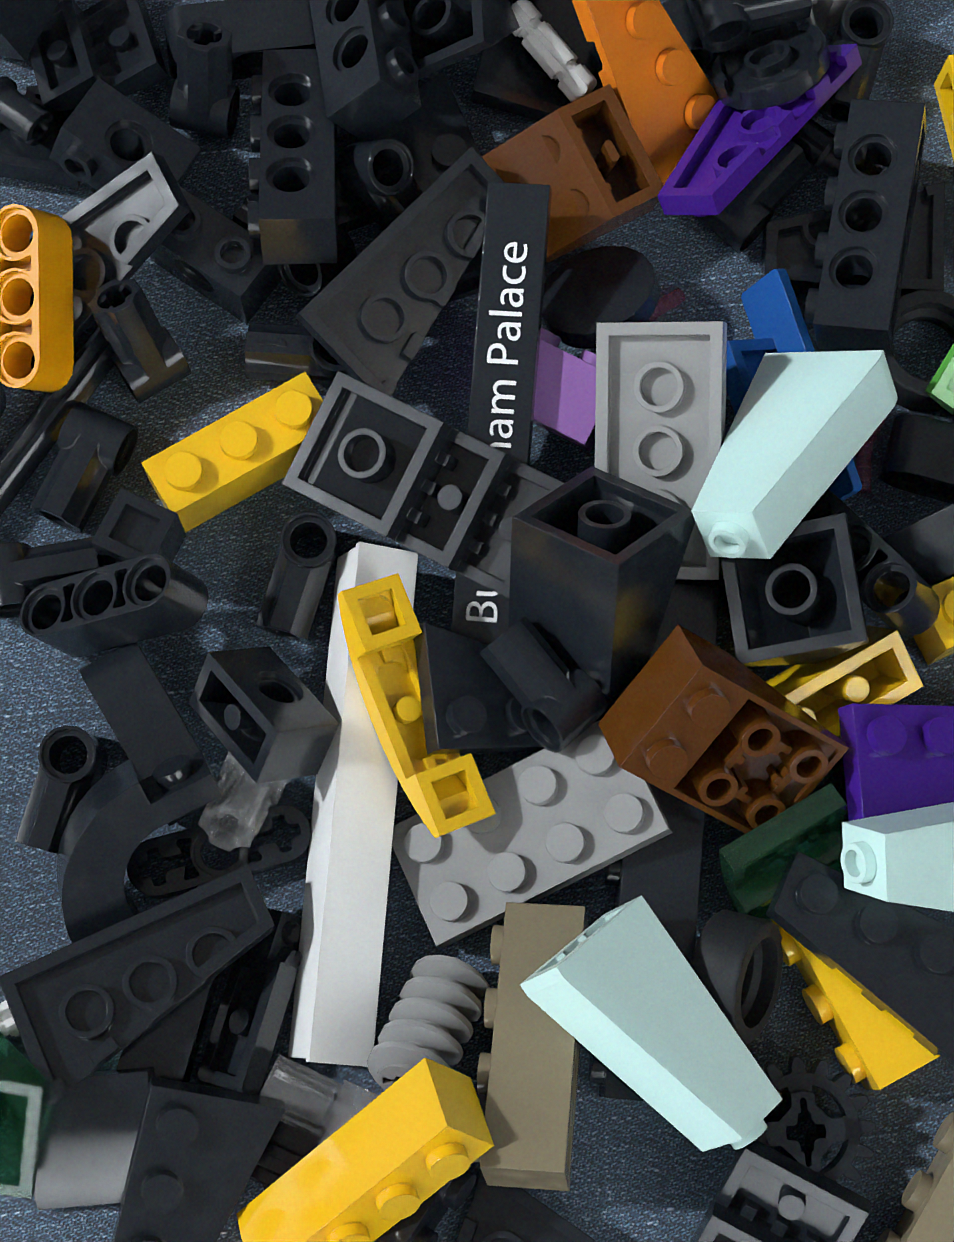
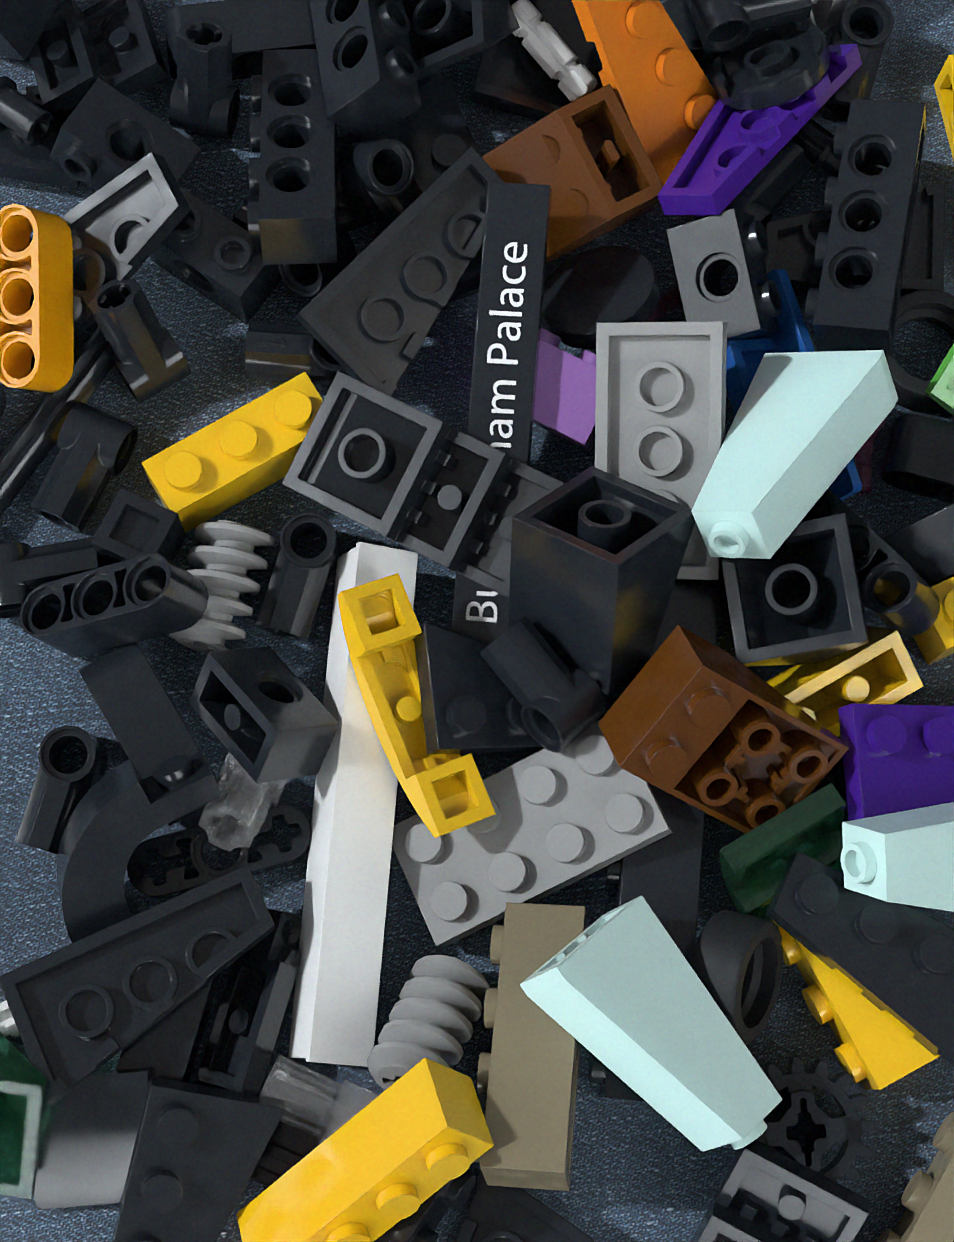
(223, 568): none -> light grey piece
(701, 255): none -> brick

